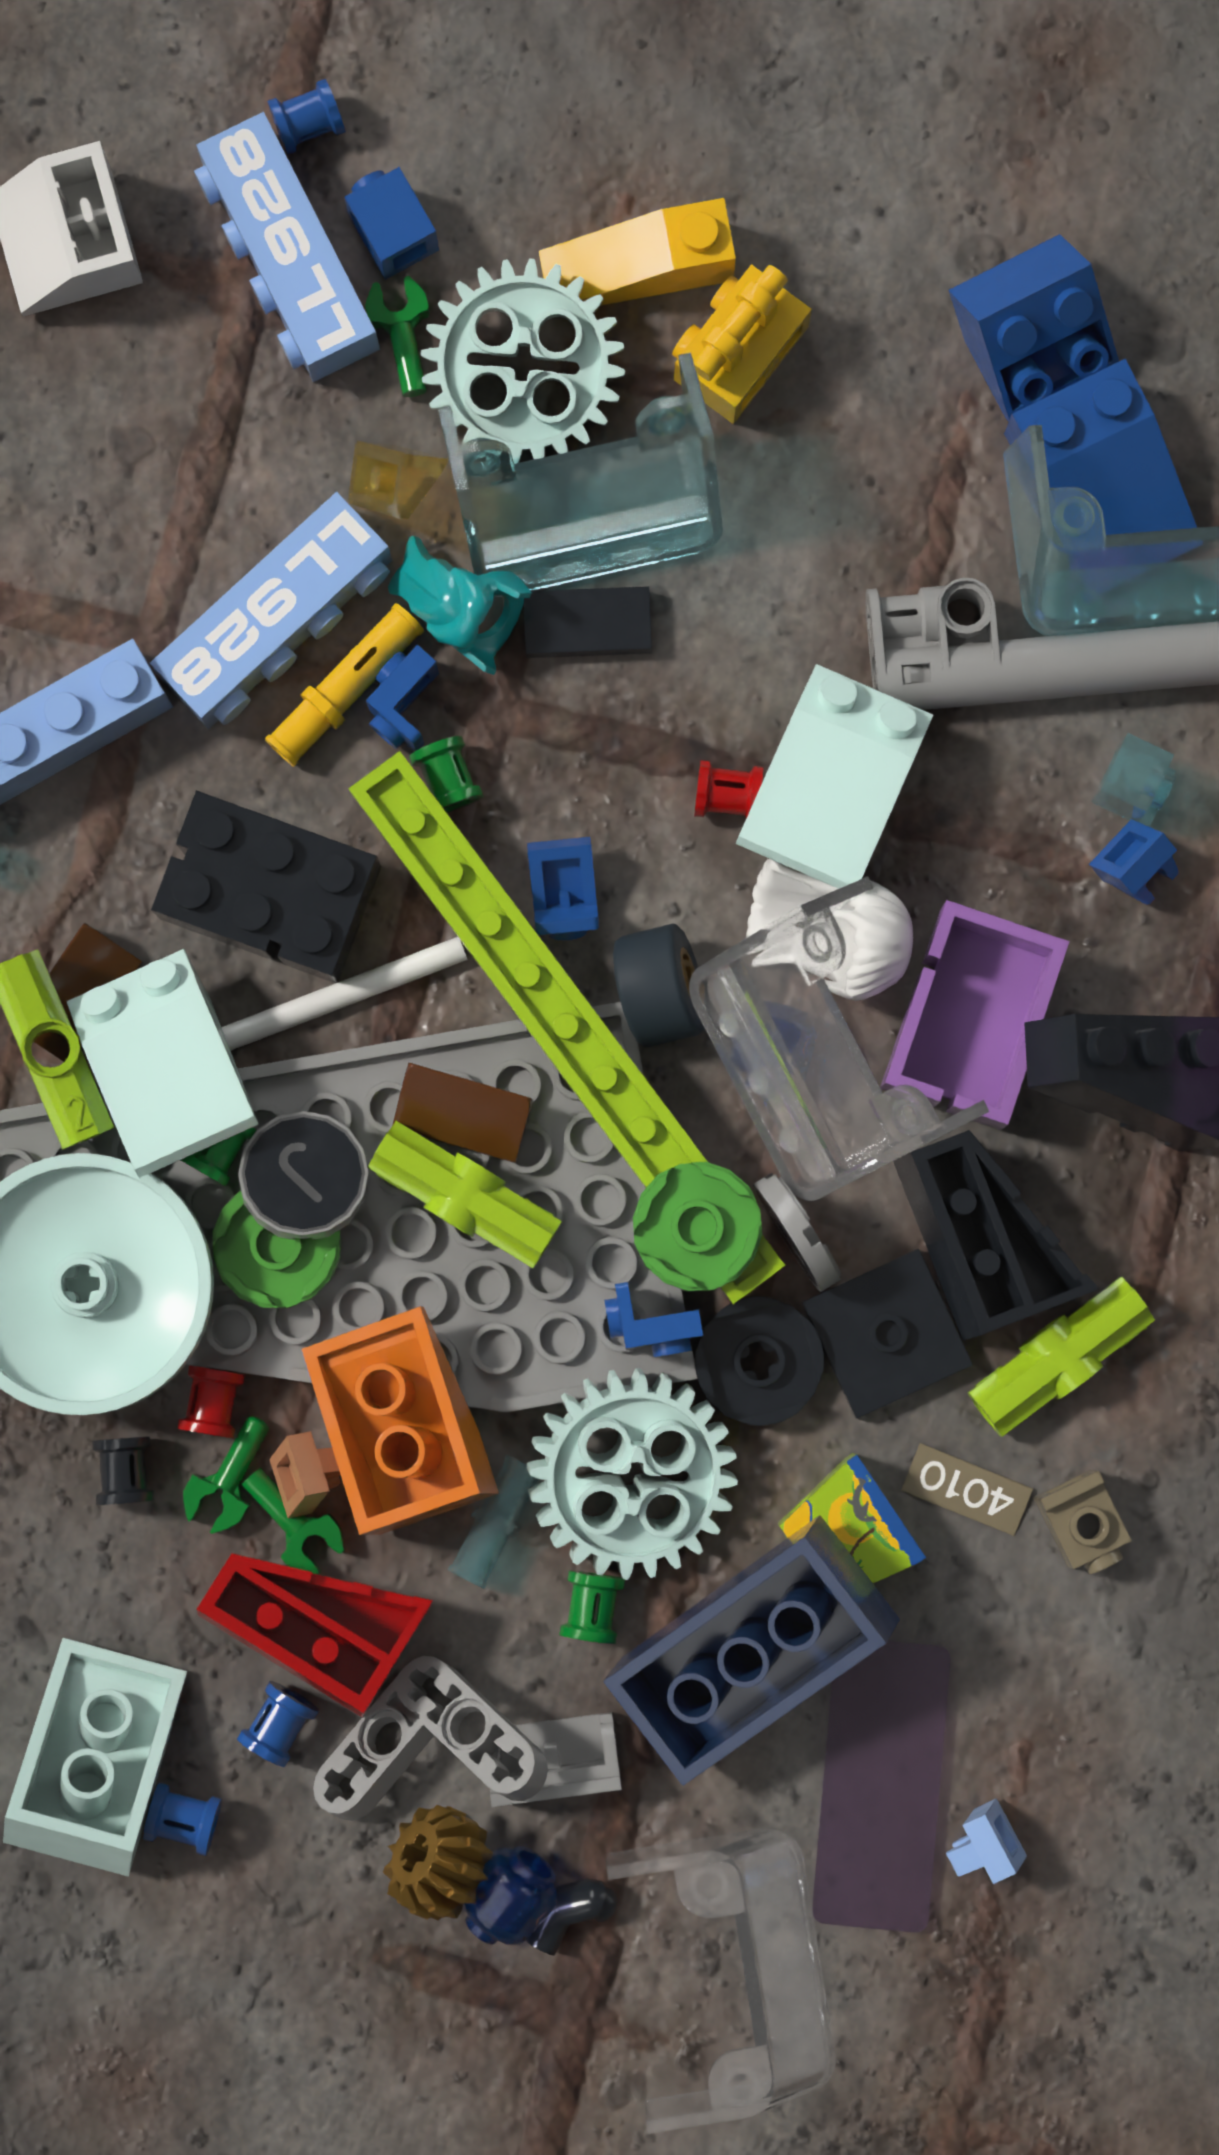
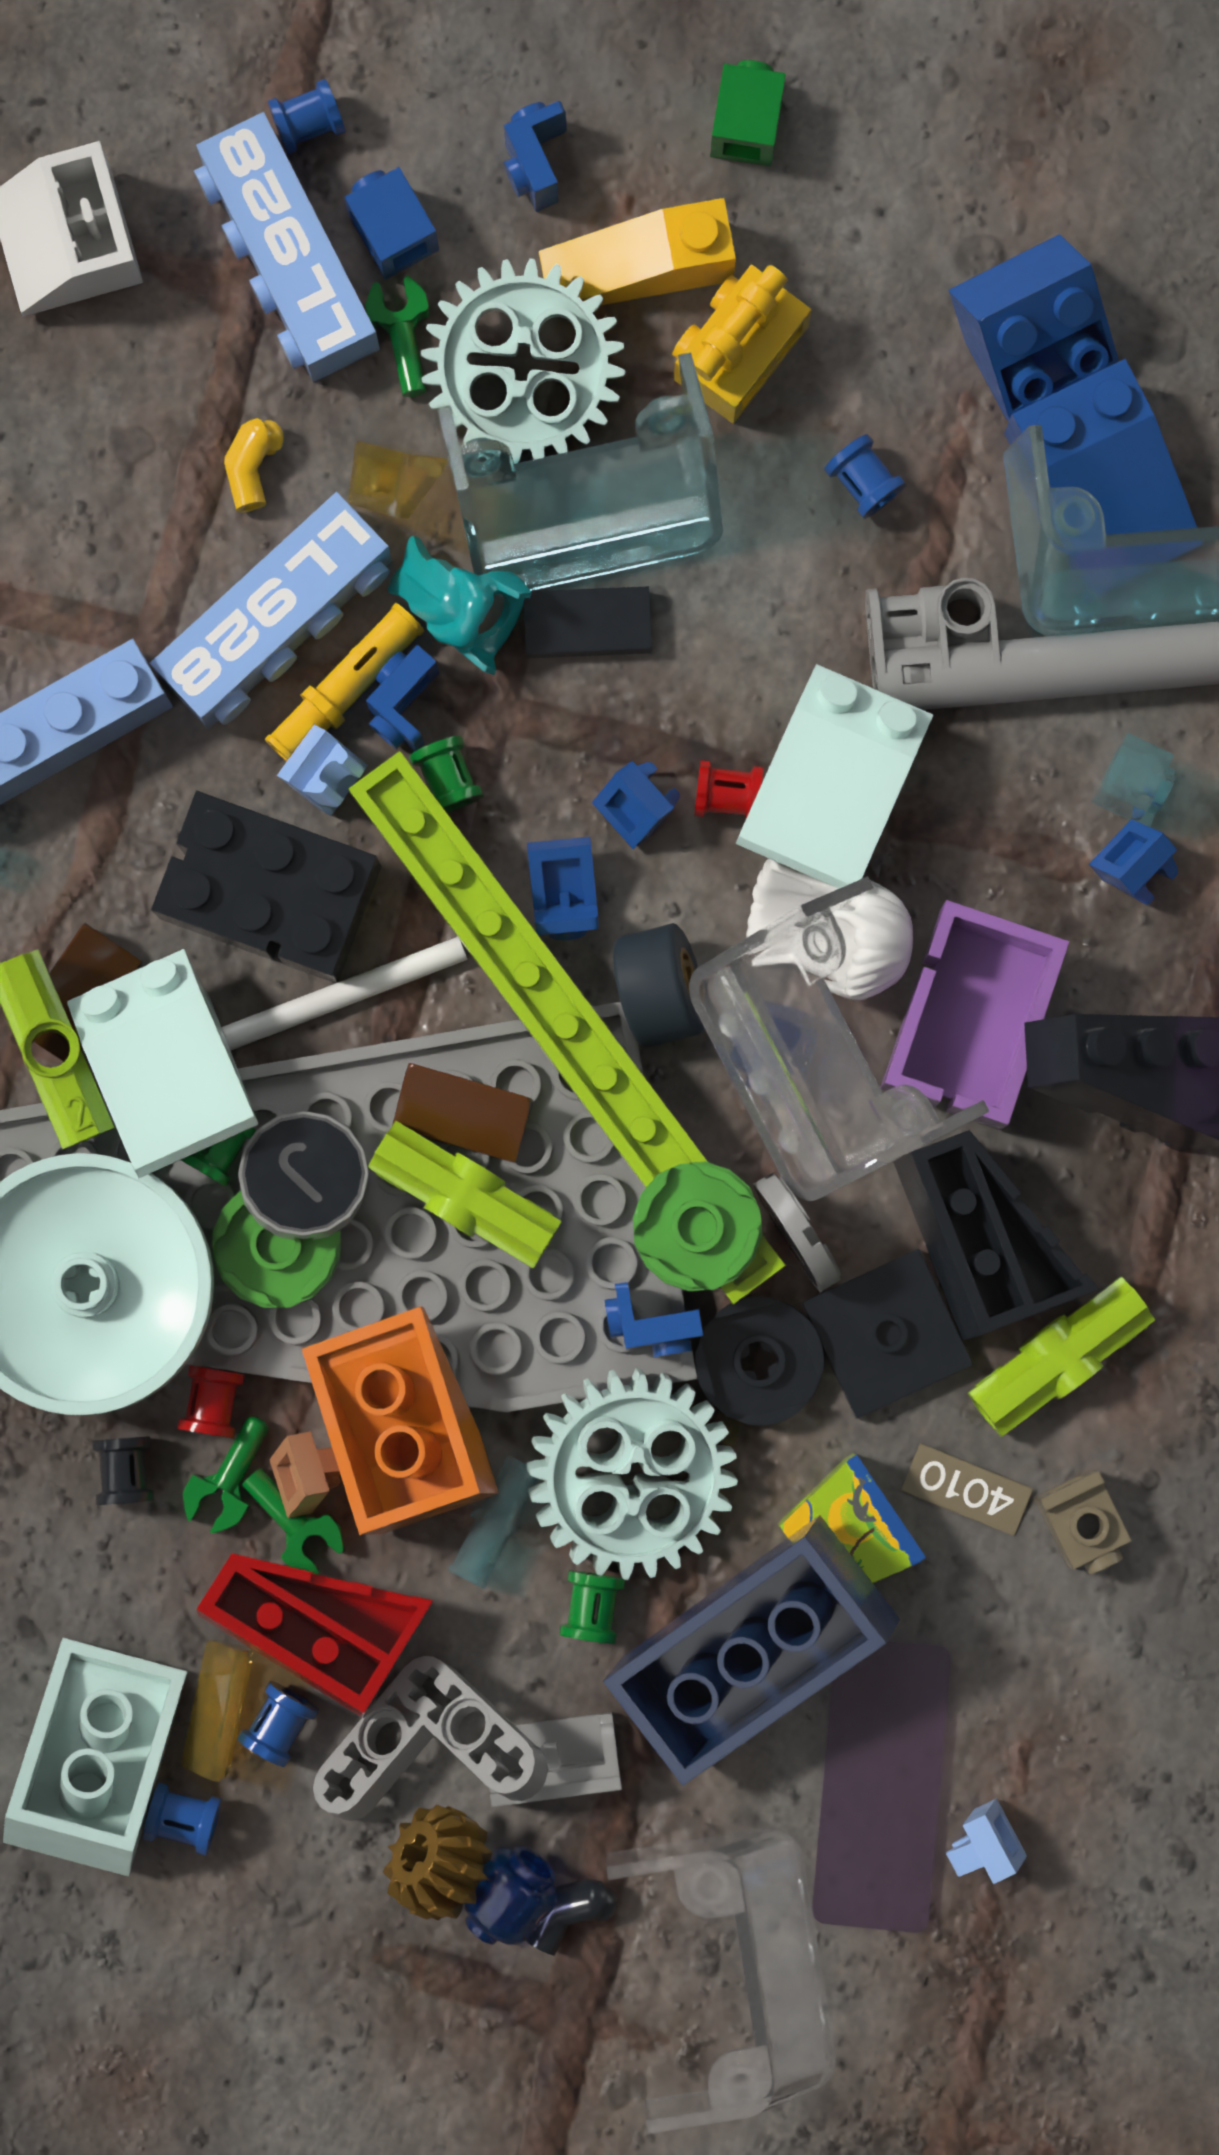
(217, 1709): none -> clear yellow slope
(244, 457): none -> yellow arm
(322, 770): none -> light blue tile
(528, 166): none -> blue bracket
(634, 803): none -> blue tile
(747, 113): none -> green brick
(865, 476): none -> blue bush

